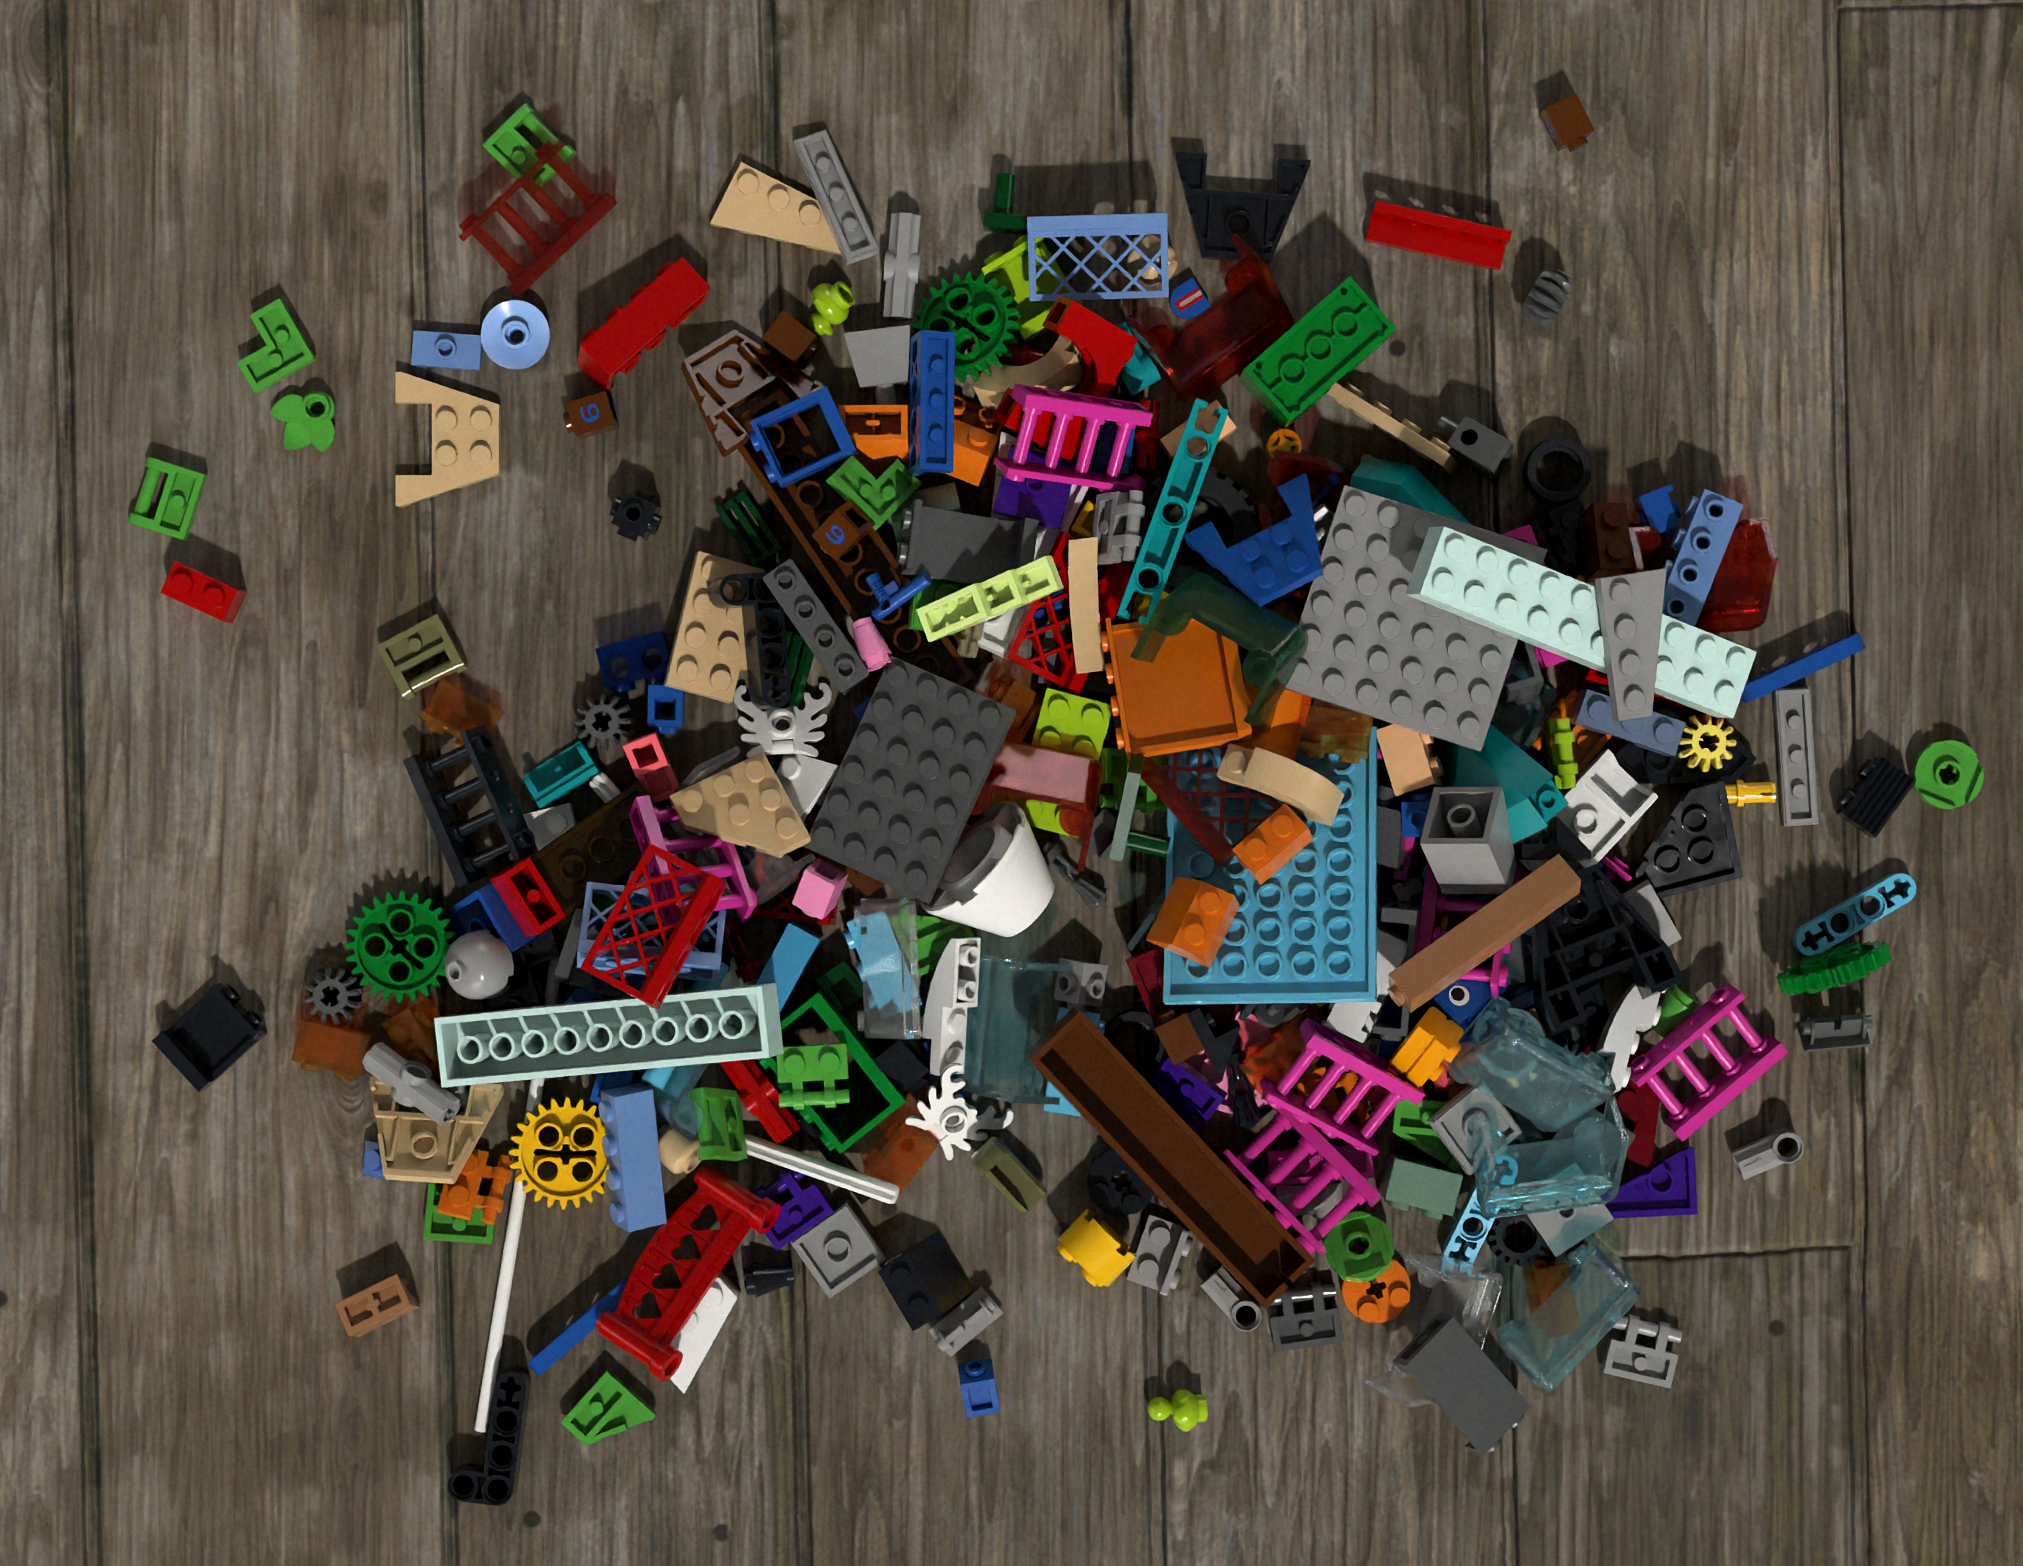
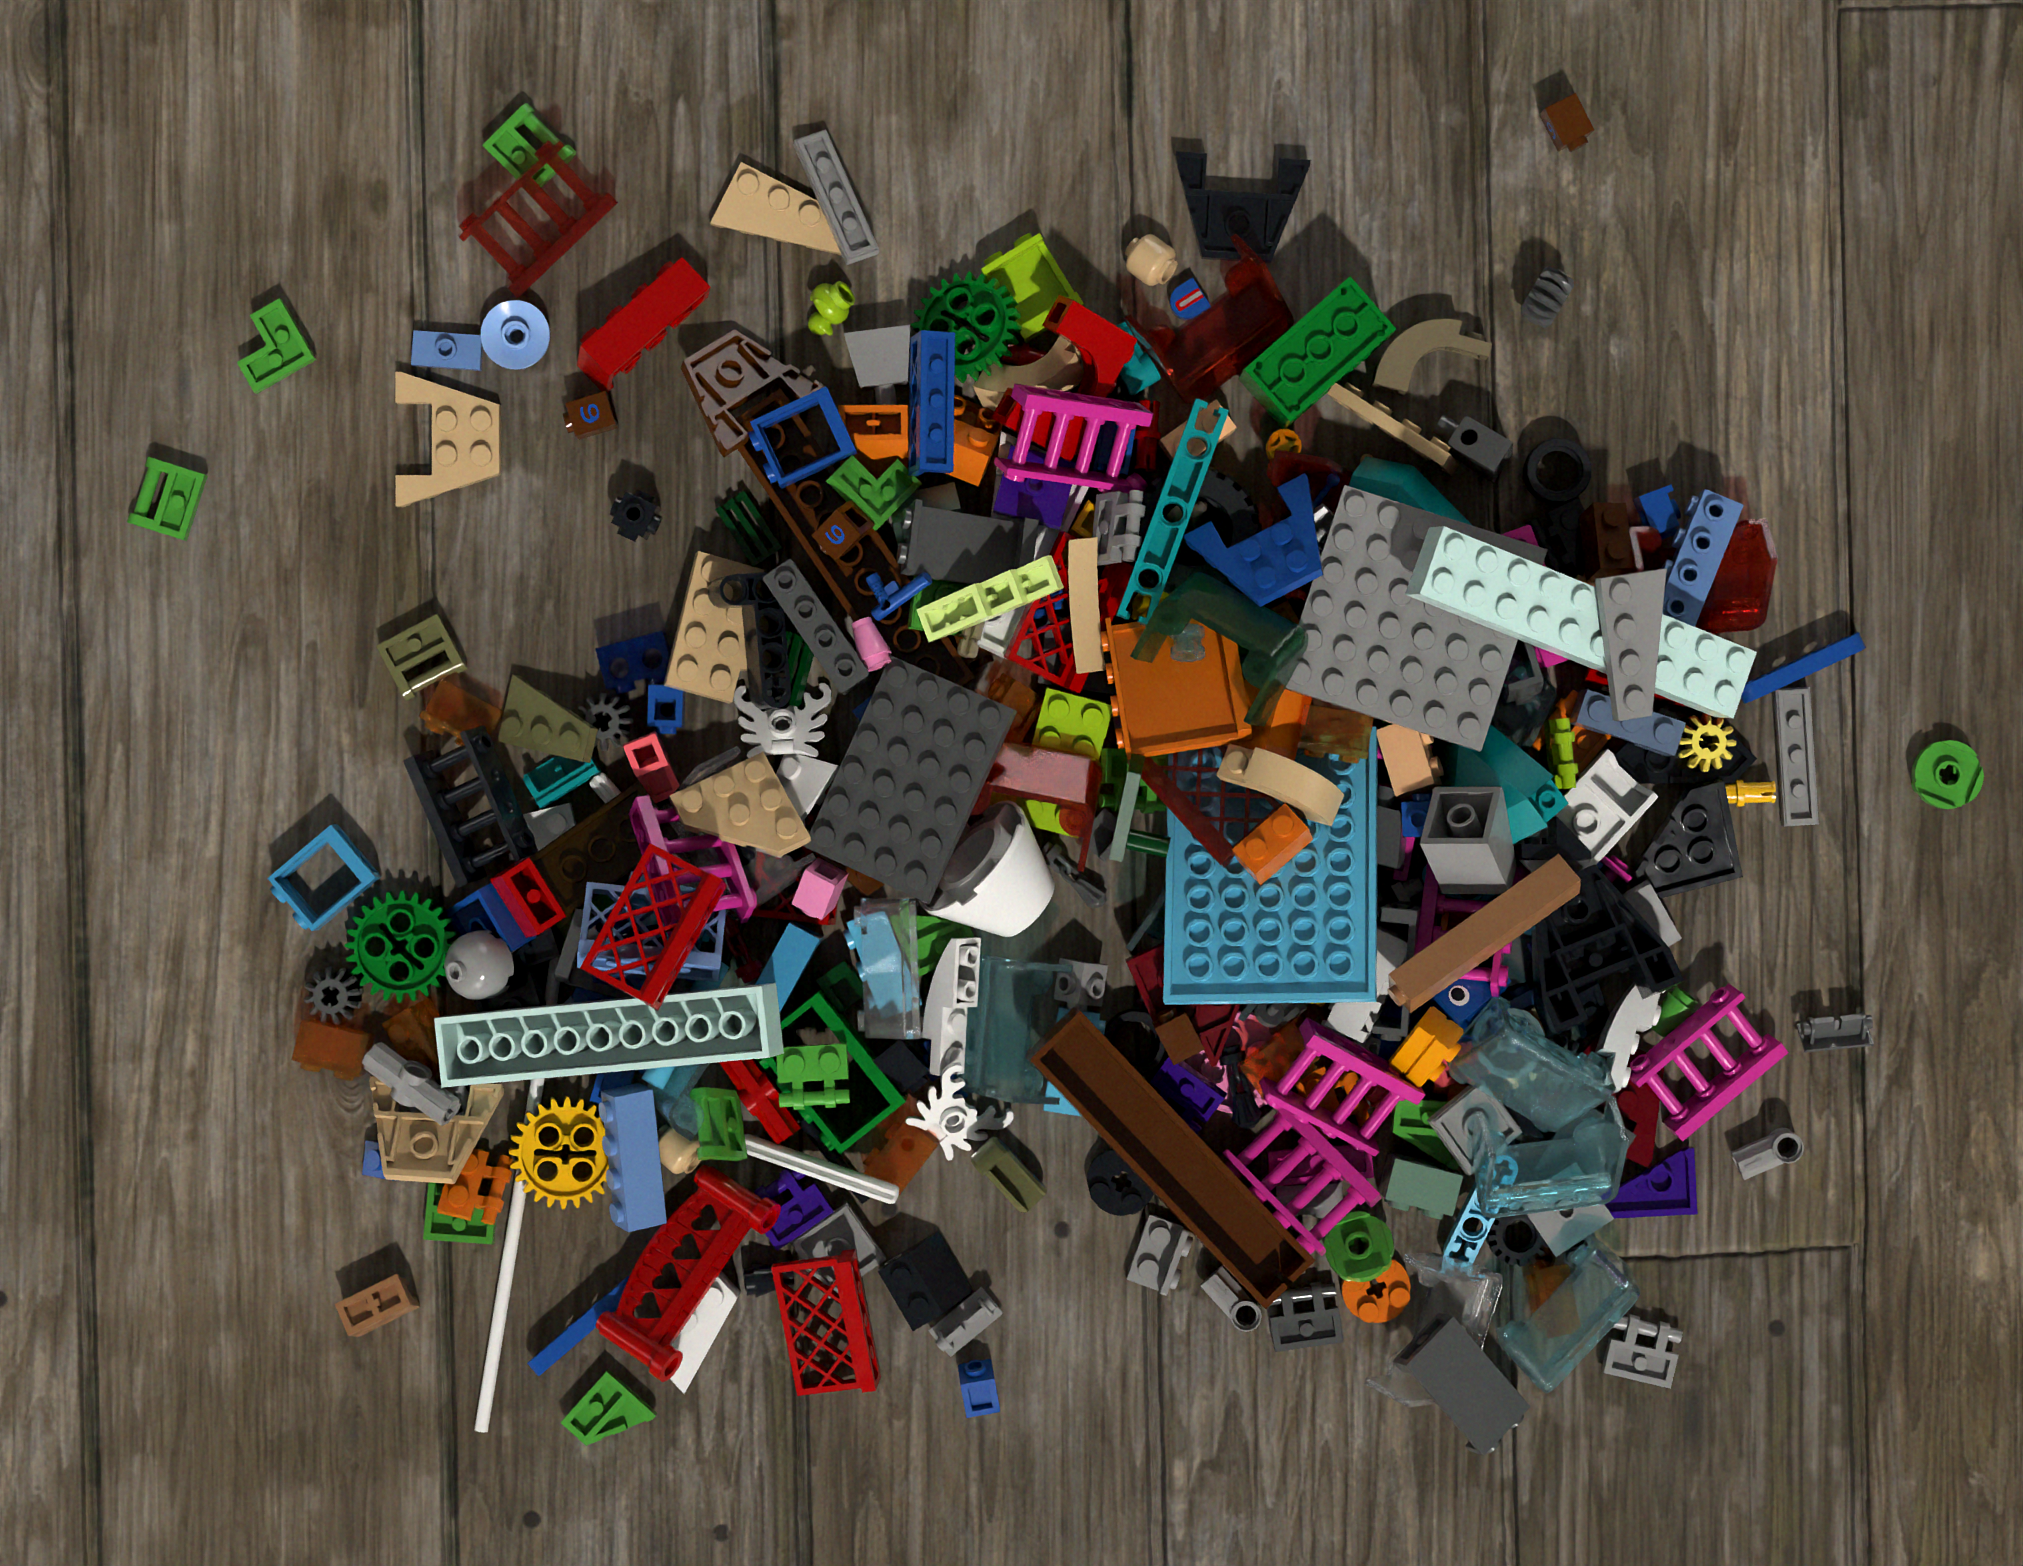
(203, 592): red brick -> none
(211, 1036): black panel -> none
(303, 424): bright green plate -> none
(348, 852): none -> dark azure window
(499, 1434): black beam -> none
(543, 725): none -> olive wing
(791, 339): reddish brown brick -> none
(855, 1317): none -> red fence
(902, 266): light grey piece -> none
(1002, 217): dark green piece -> none
(1096, 1249): yellow brick -> none
(1098, 225): medium blue fence -> none
(1184, 1408): lime animal -> none
(1188, 644): none -> clear light blue wheel
(1194, 920): orange slope -> none
(1217, 1042): black slope -> none
(1399, 359): none -> dark tan arch
(1437, 235): red fence -> none
(1834, 967): green gear -> none
(1856, 918): medium azure beam -> none
(1874, 796): black brick -> none

